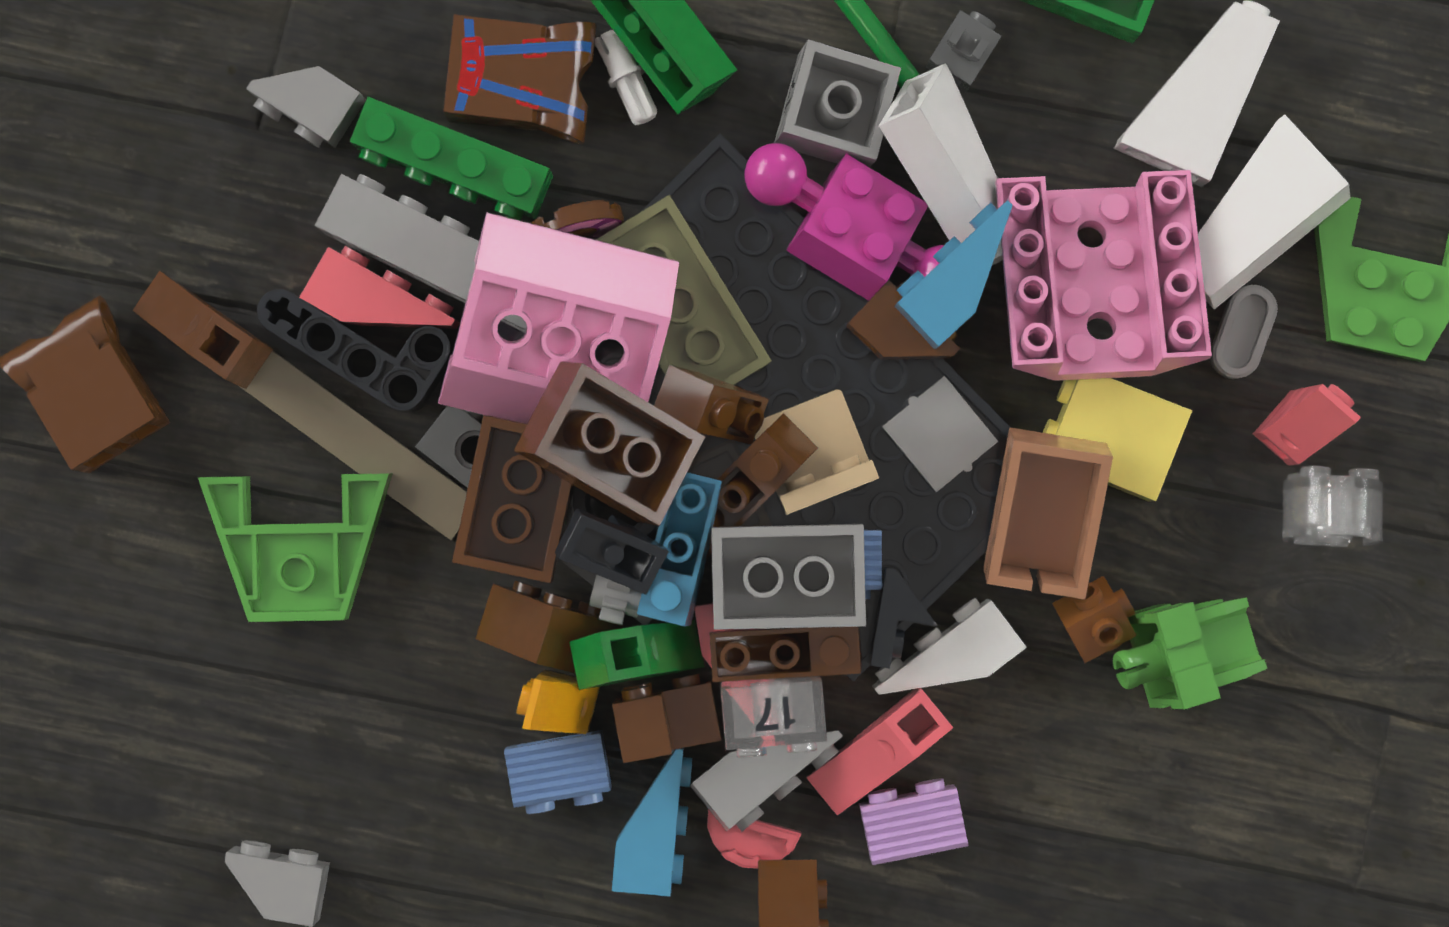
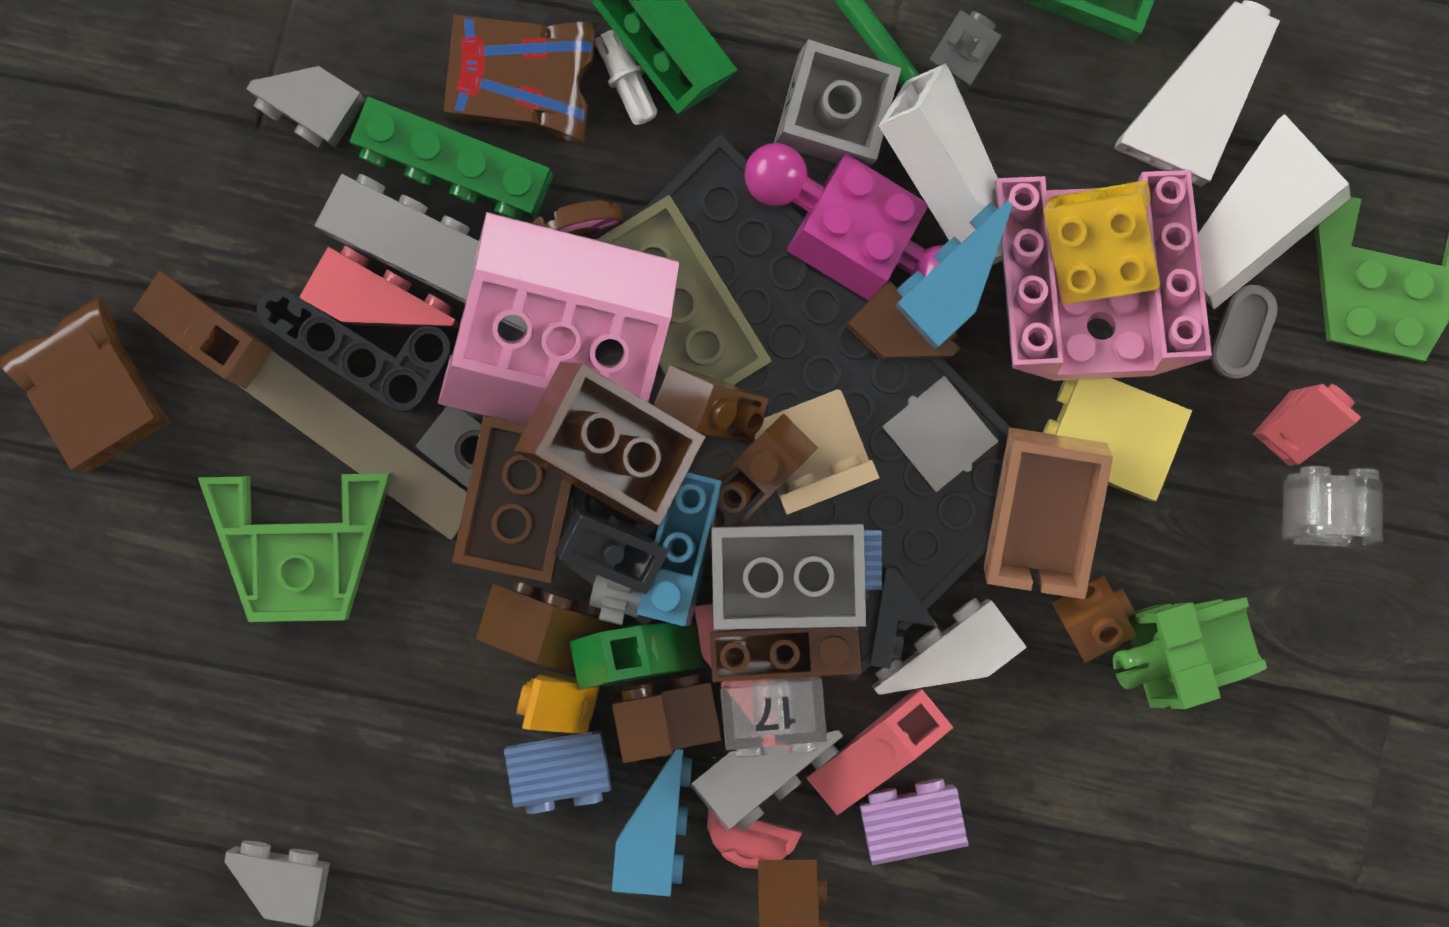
(1102, 242): none -> yellow bracket

